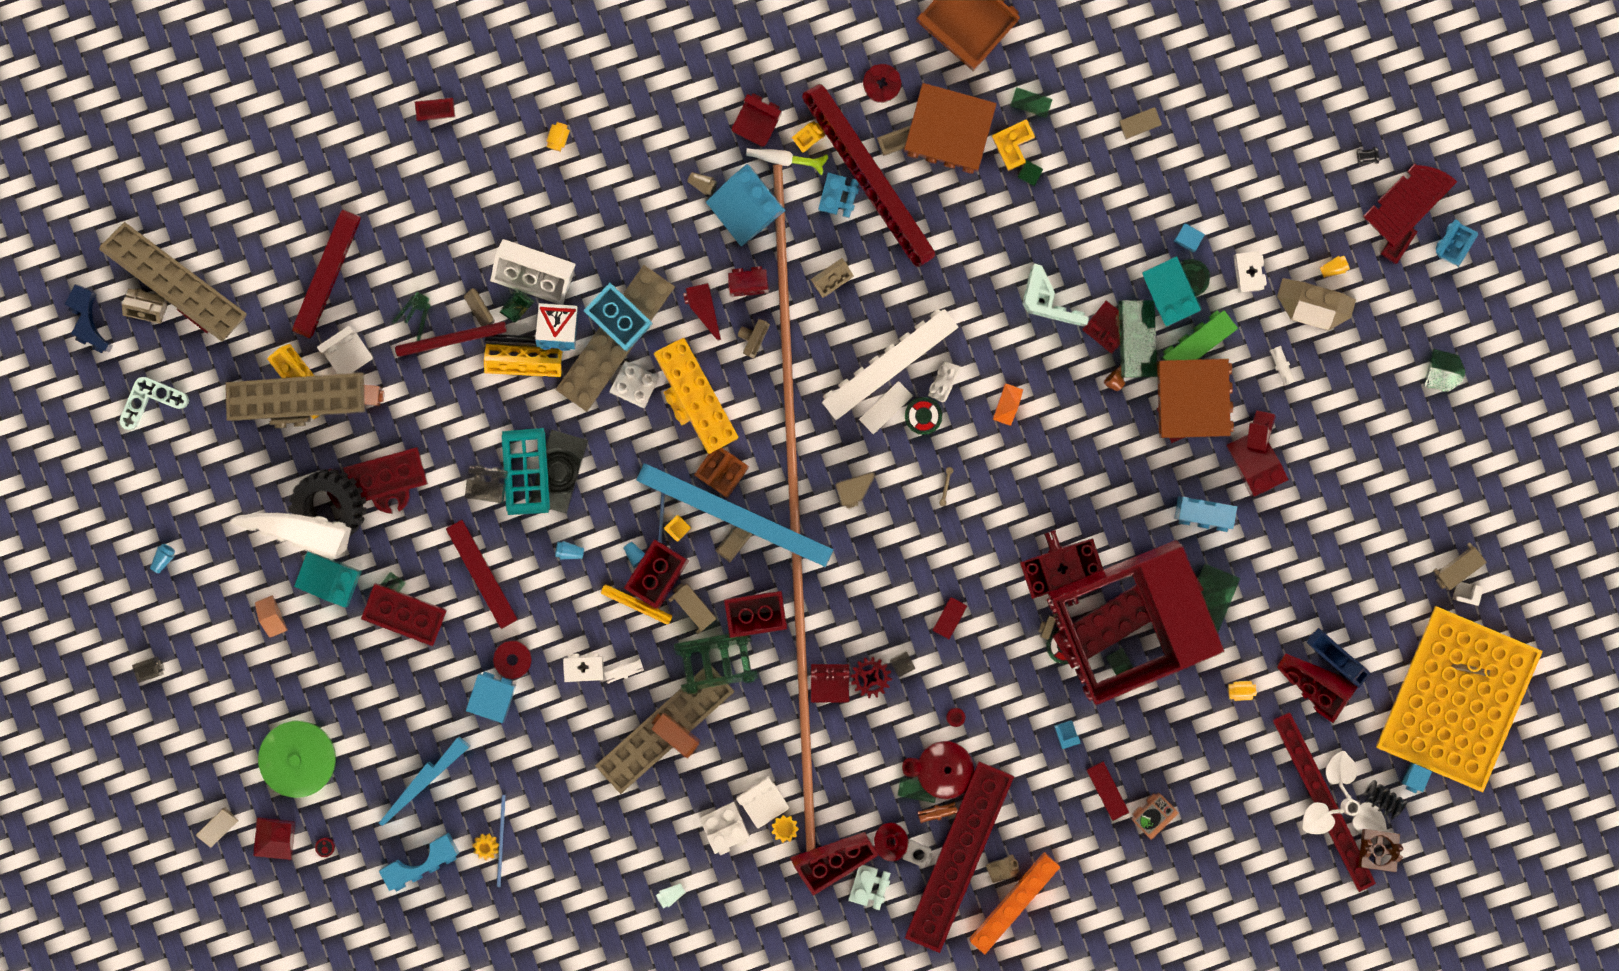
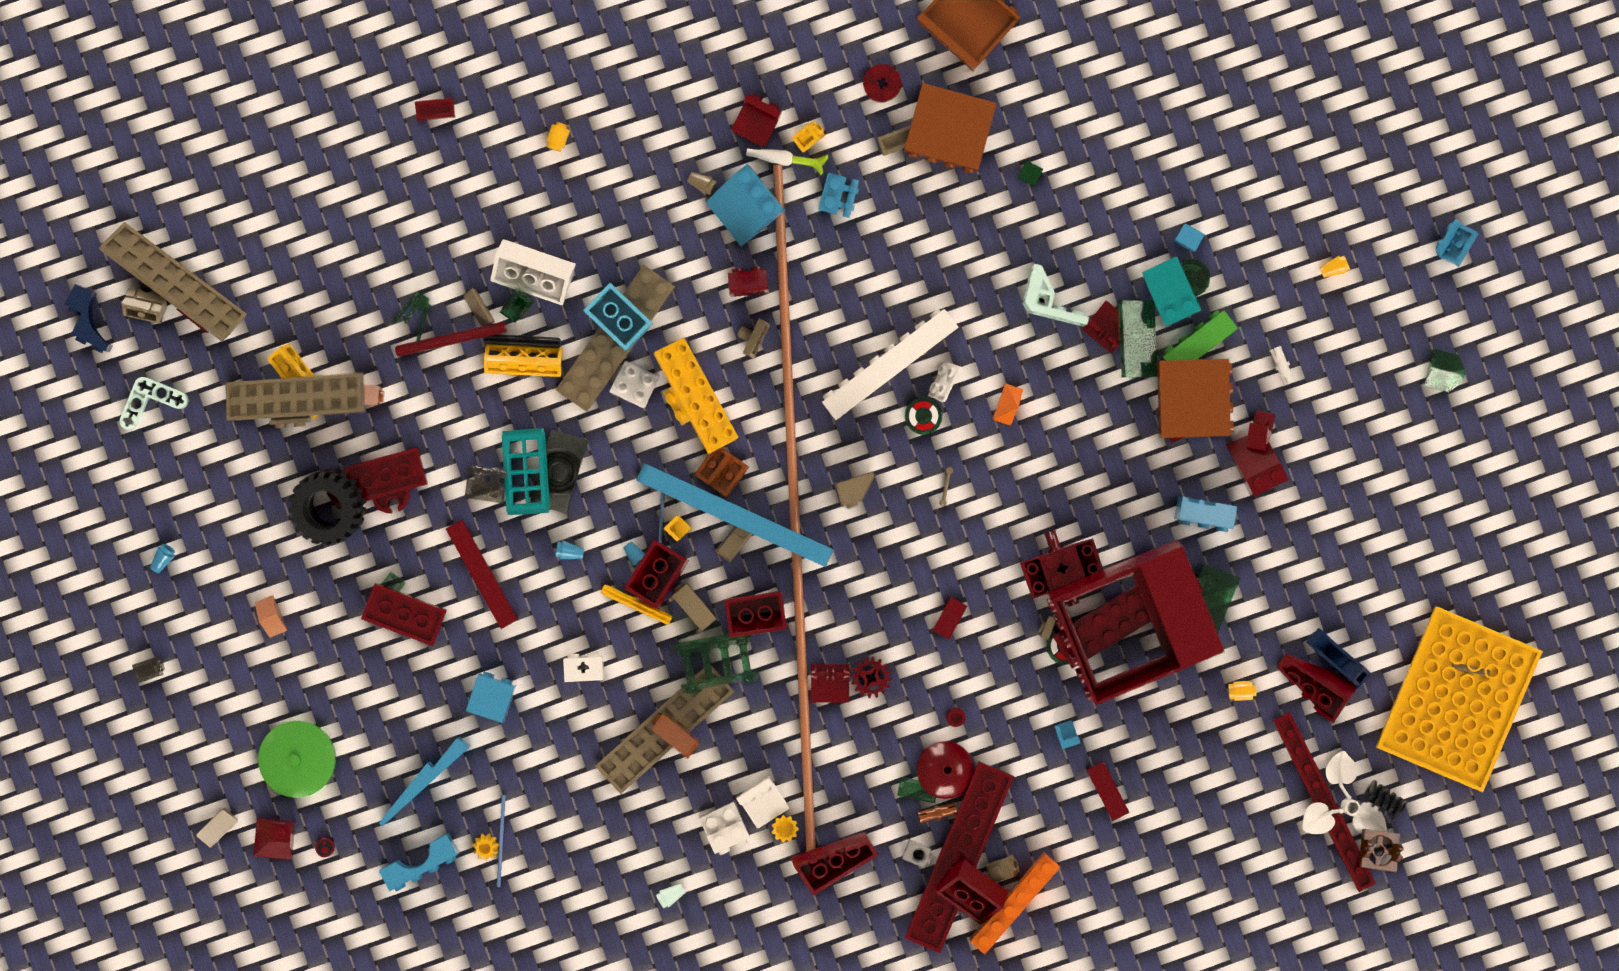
(305, 532): white wedge -> none
(326, 274): dark red beam -> none
(327, 579): teal slope -> none
(345, 351): white bracket -> none
(502, 665): dark red tile -> none
(556, 326): piece -> none
(623, 671): white pin -> none
(701, 303): dark red slope -> none
(832, 278): dark tan bracket -> none
(863, 886): light aqua plate -> none
(868, 175): dark red beam -> none
(884, 842): dark red dish -> none
(886, 407): white sticker -> none
(902, 663): clear smoke brick -> none
(911, 767): dark red tile -> none
(972, 892): none -> dark red slope
(1008, 141): yellow plate -> none
(1031, 102): clear green tile -> none
(1114, 380): dark orange bar -> none
(1119, 661): clear green tile -> none
(1140, 123): dark tan tile -> none
(1154, 815): slope -> none
(1244, 262): white brick -> none
(1314, 304): dark tan wedge -> none
(1368, 156): black bush -> none
(1395, 253): dark red tile -> none
(1408, 201): dark red piece -> none
(1416, 778): dark azure brick -> none
(1459, 568): dark tan brick -> none
(1468, 593): white panel -> none

